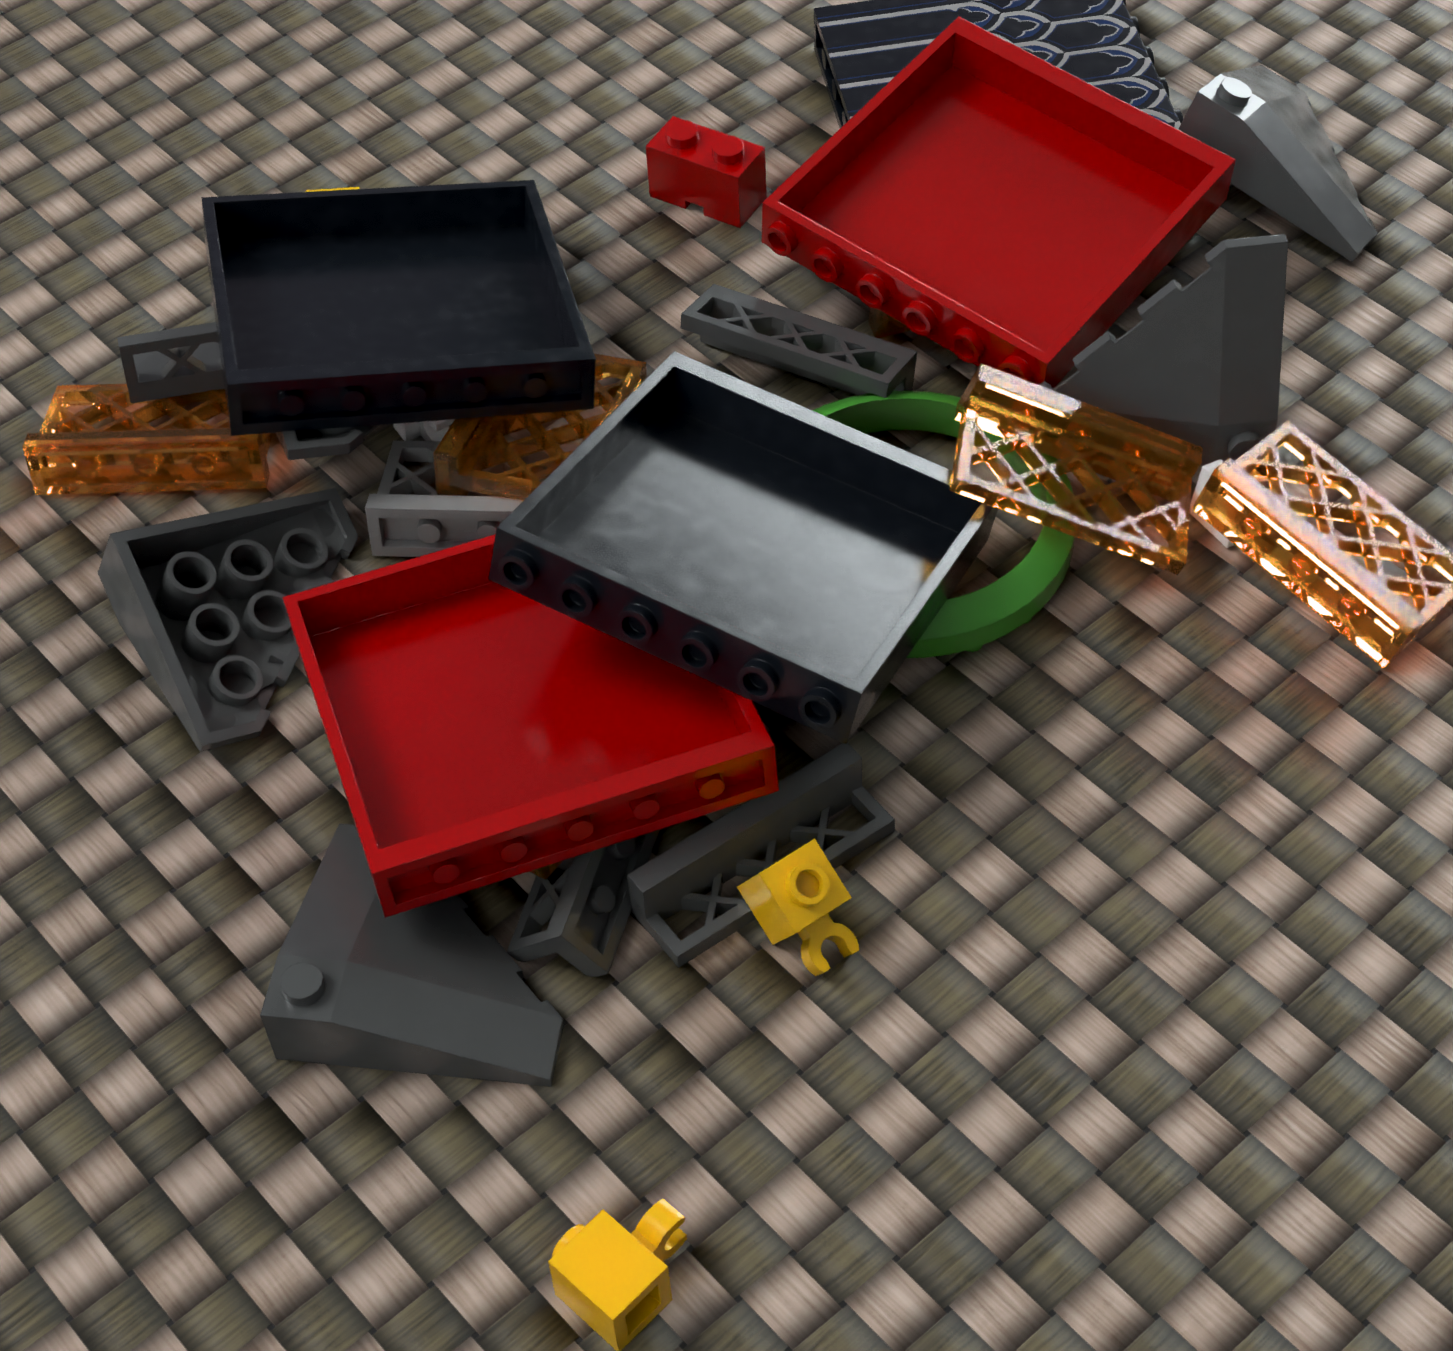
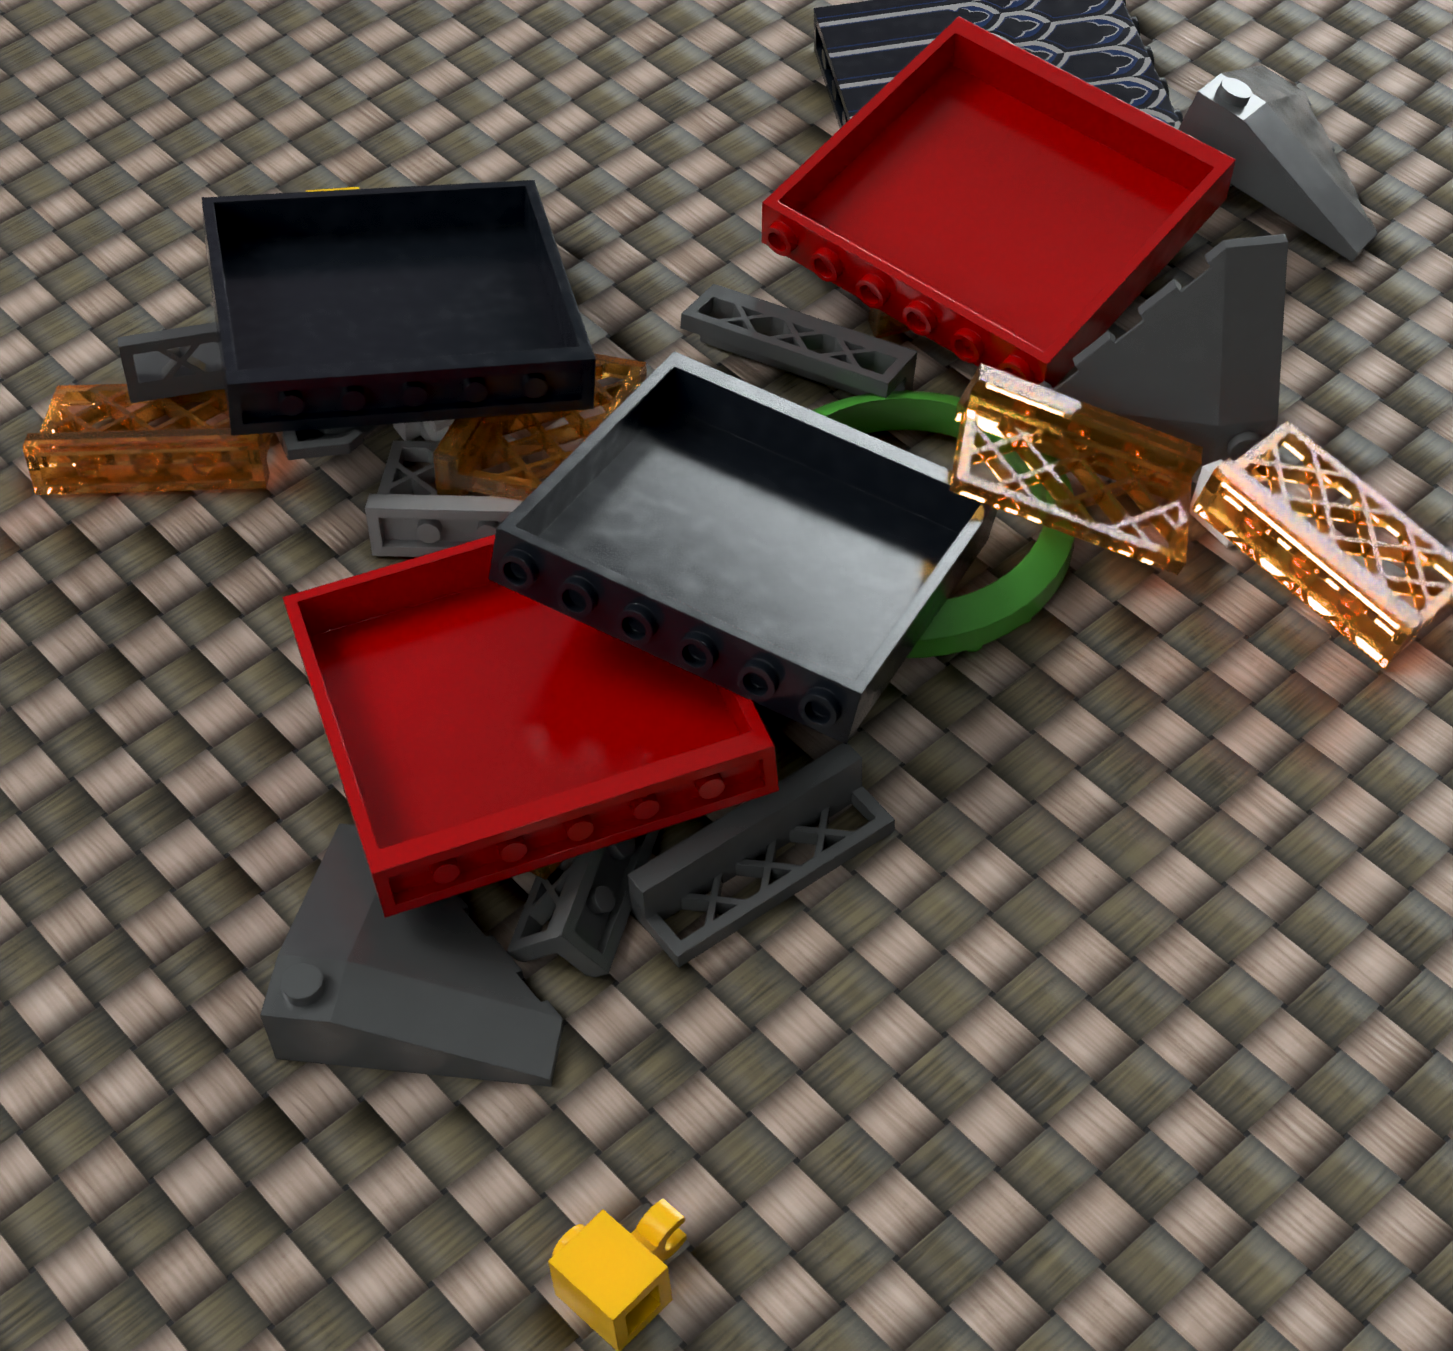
(210, 606): dark grey slope -> none
(706, 169): red brick -> none
(796, 898): yellow brick -> none

